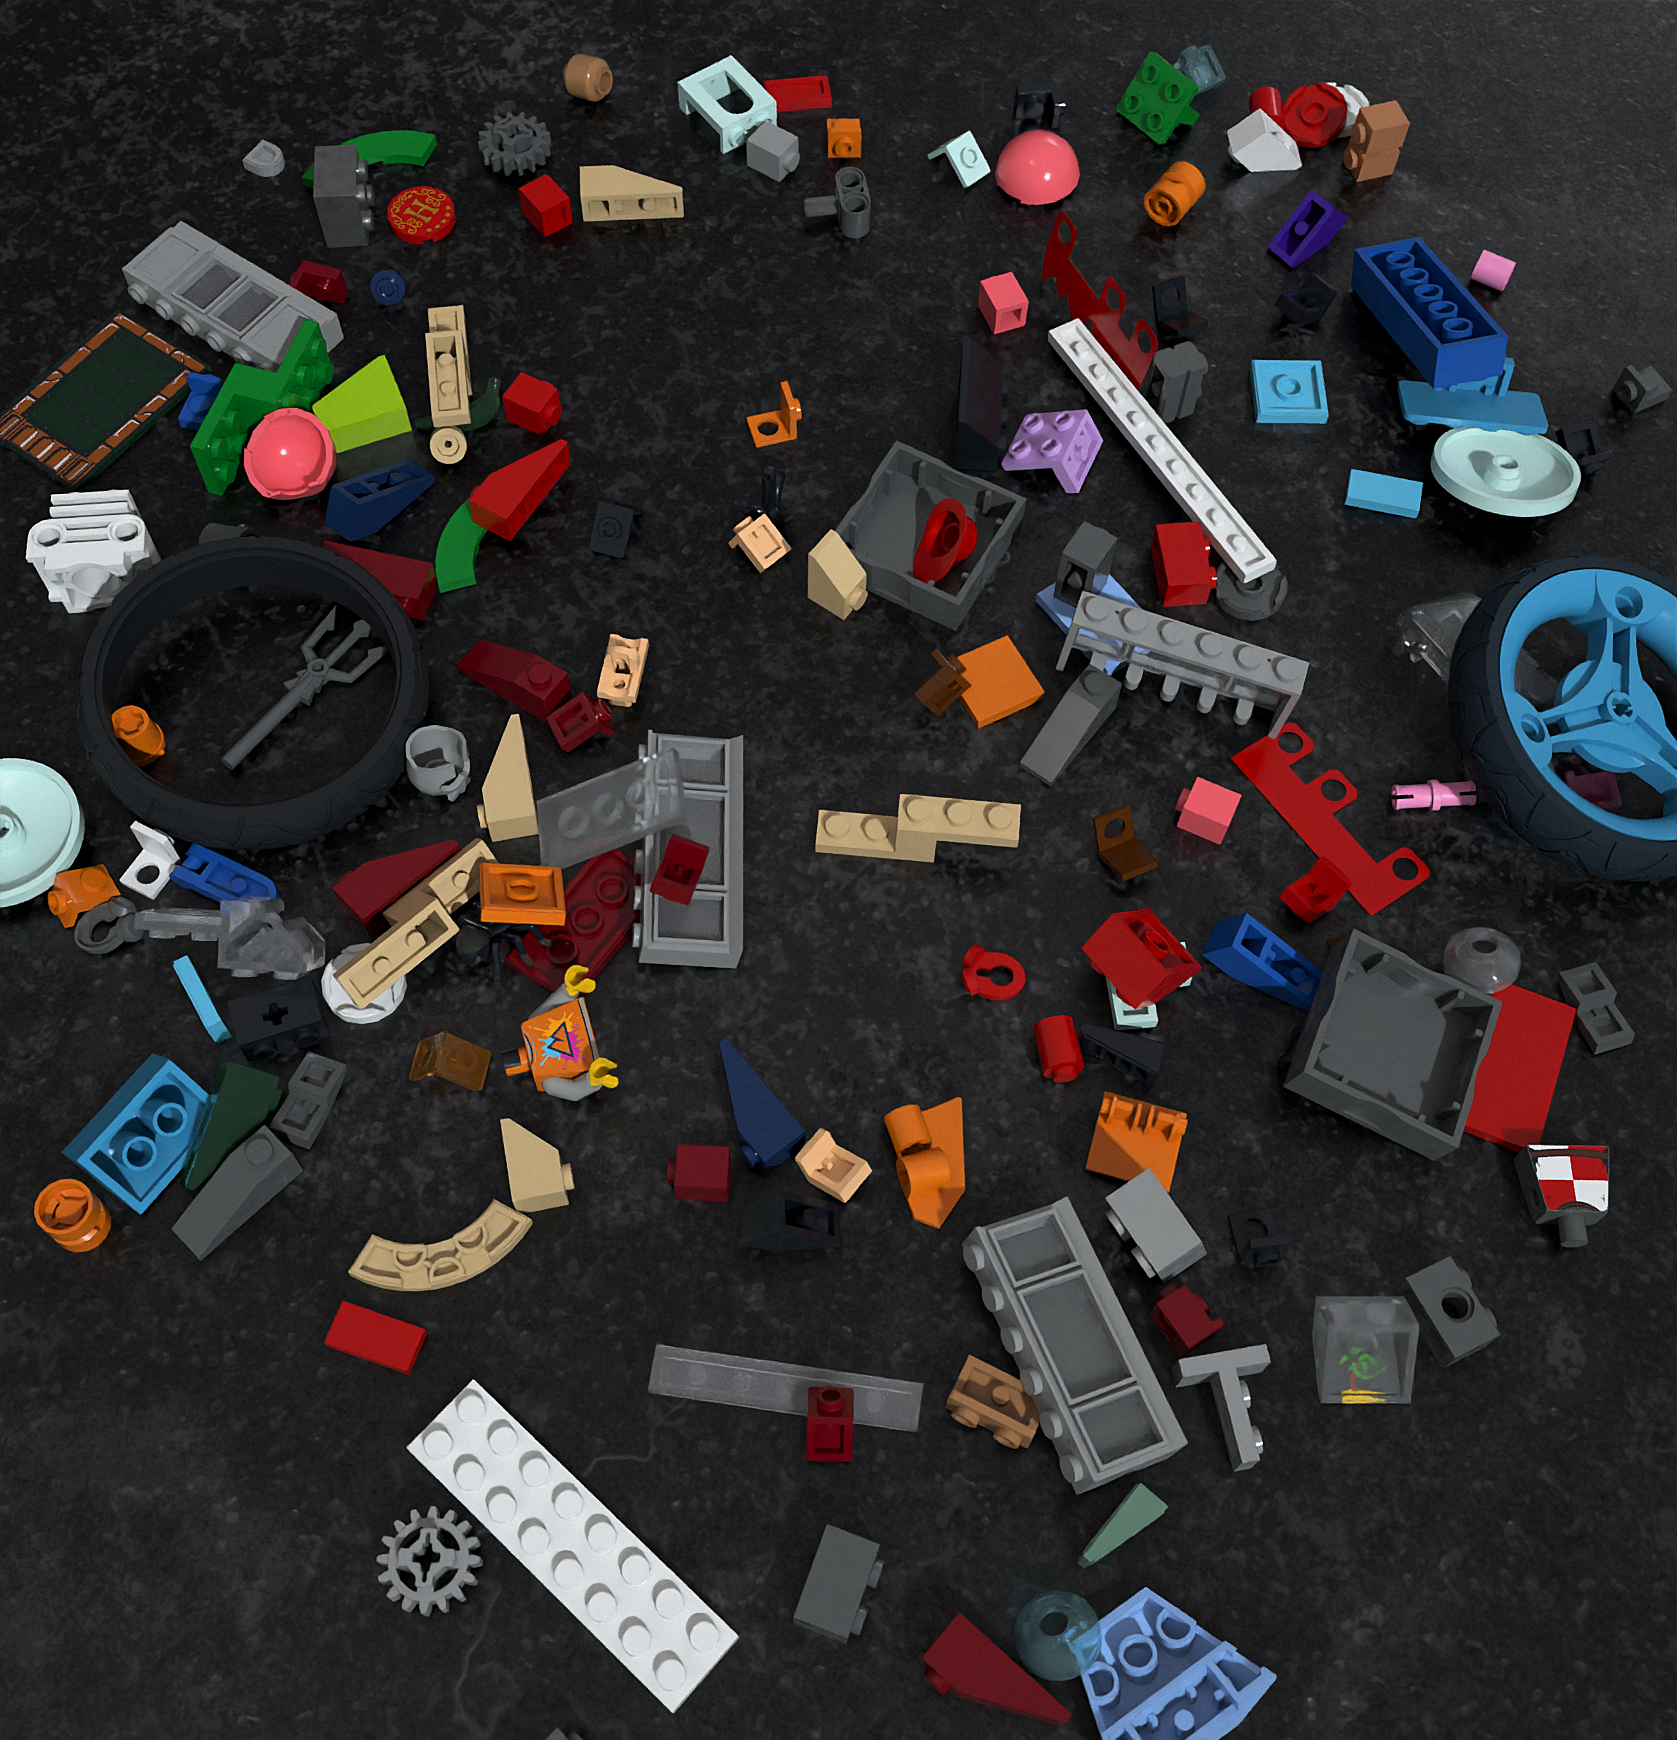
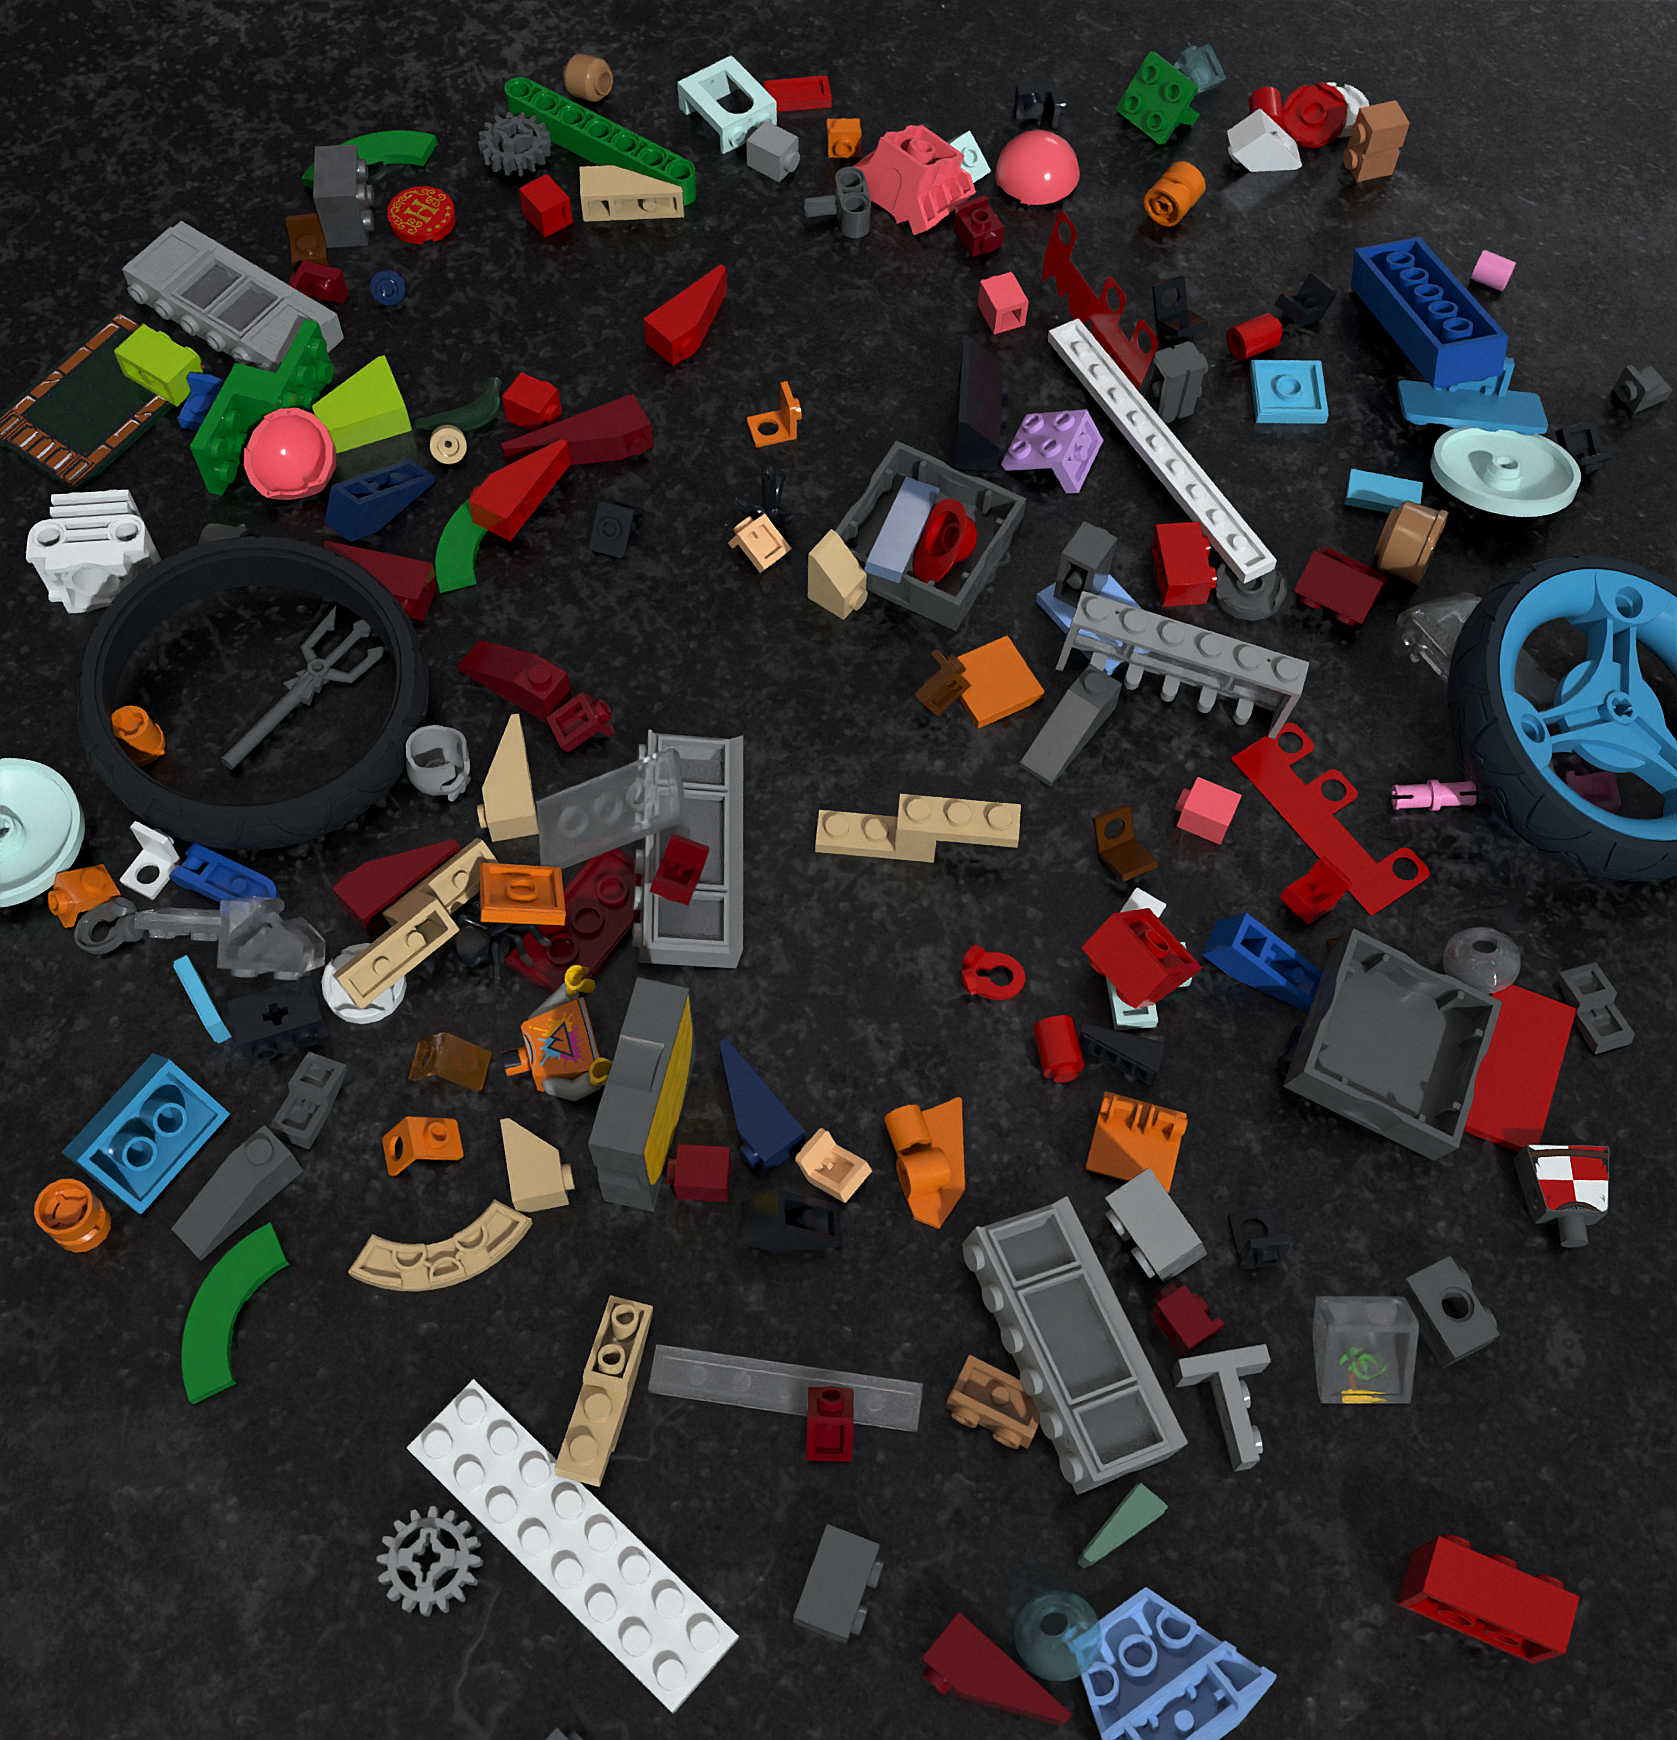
(158, 363): none -> lime brick
(215, 1308): none -> green tile
(231, 1114): clear green slope -> none
(265, 160): light grey tile -> none
(306, 239): none -> reddish brown bracket
(375, 1337): red tile -> none
(422, 1140): none -> orange bracket
(448, 366): tan bracket -> none
(593, 436): none -> dark red slope
(598, 137): none -> green beam
(605, 1391): none -> tan slope
(628, 659): light nougat hips -> none
(644, 1094): none -> dark grey tile
(683, 321): none -> red slope
(902, 530): none -> sand blue tile
(916, 177): none -> coral slope
(978, 226): none -> dark red brick
(1142, 900): none -> white sticker
(1254, 336): none -> red brick
(1307, 229): dark purple slope -> none
(1340, 585): none -> dark red slope
(1409, 540): none -> medium nougat wheel
(1489, 1599): none -> red brick

